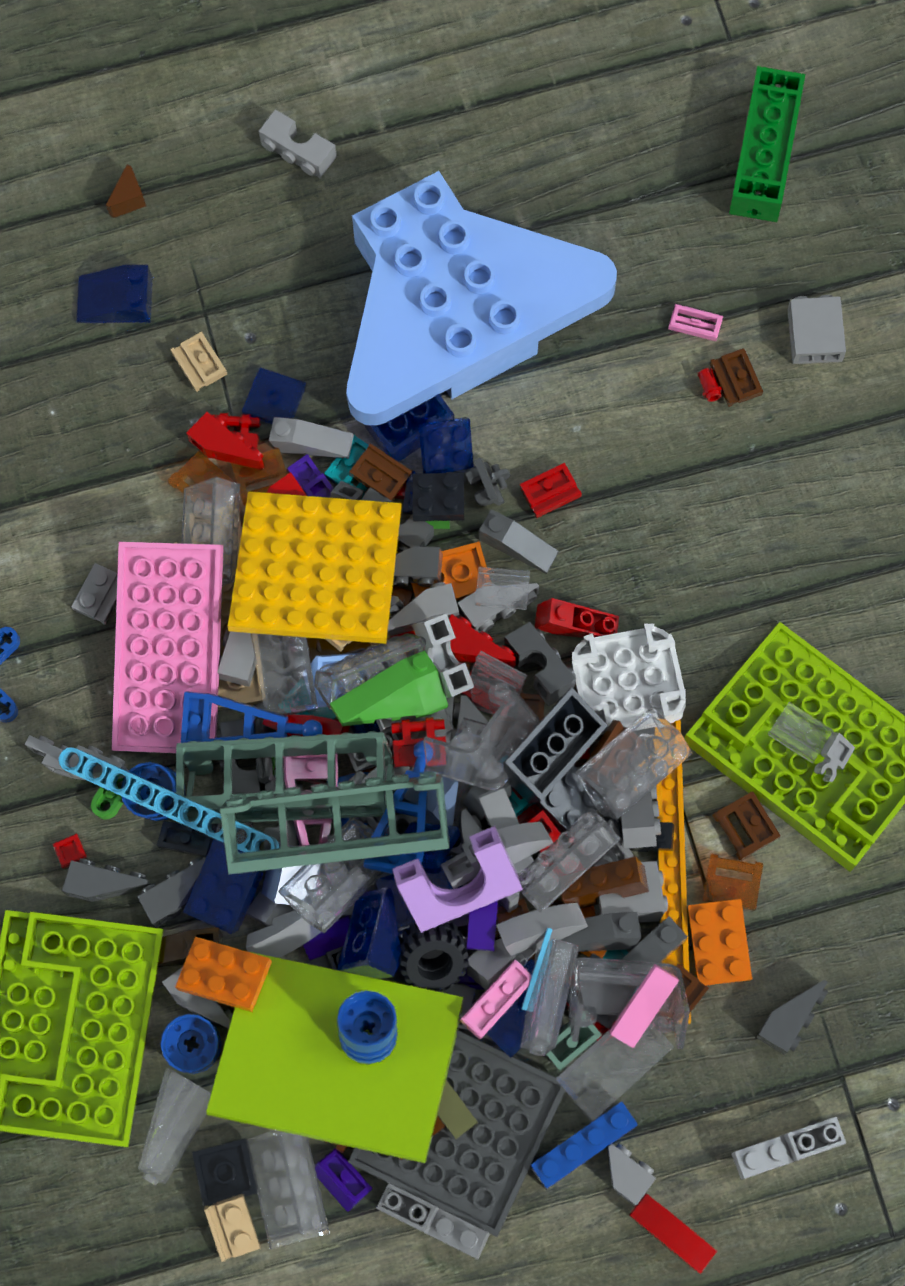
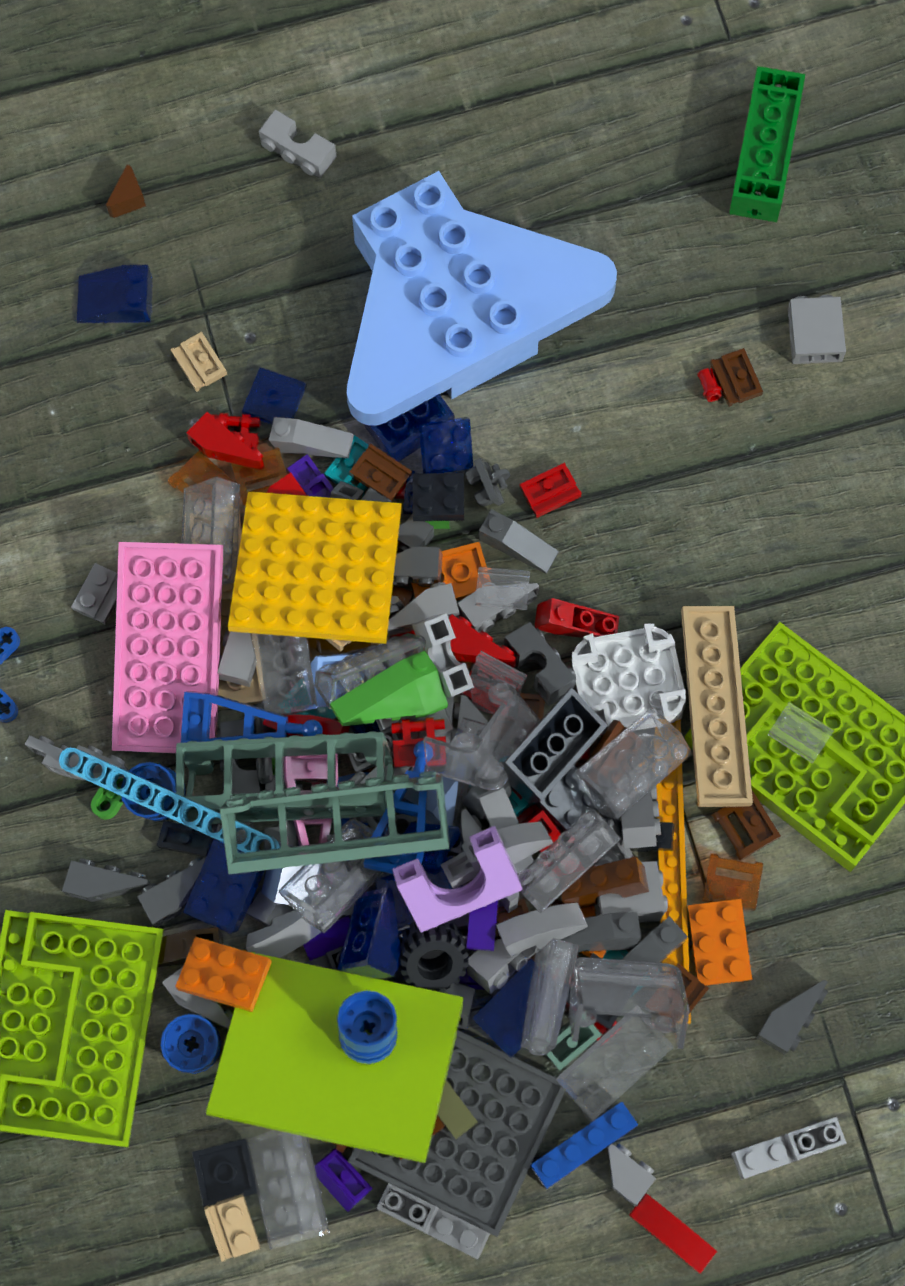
(69, 849): red tile -> none
(174, 1123): clear slope -> none
(497, 999): bright pink tile -> none
(536, 969): medium azure piece -> none
(644, 1005): bright pink tile -> none
(695, 322): bright pink tile -> none
(716, 707): none -> tan plate
(835, 754): light grey plate -> none

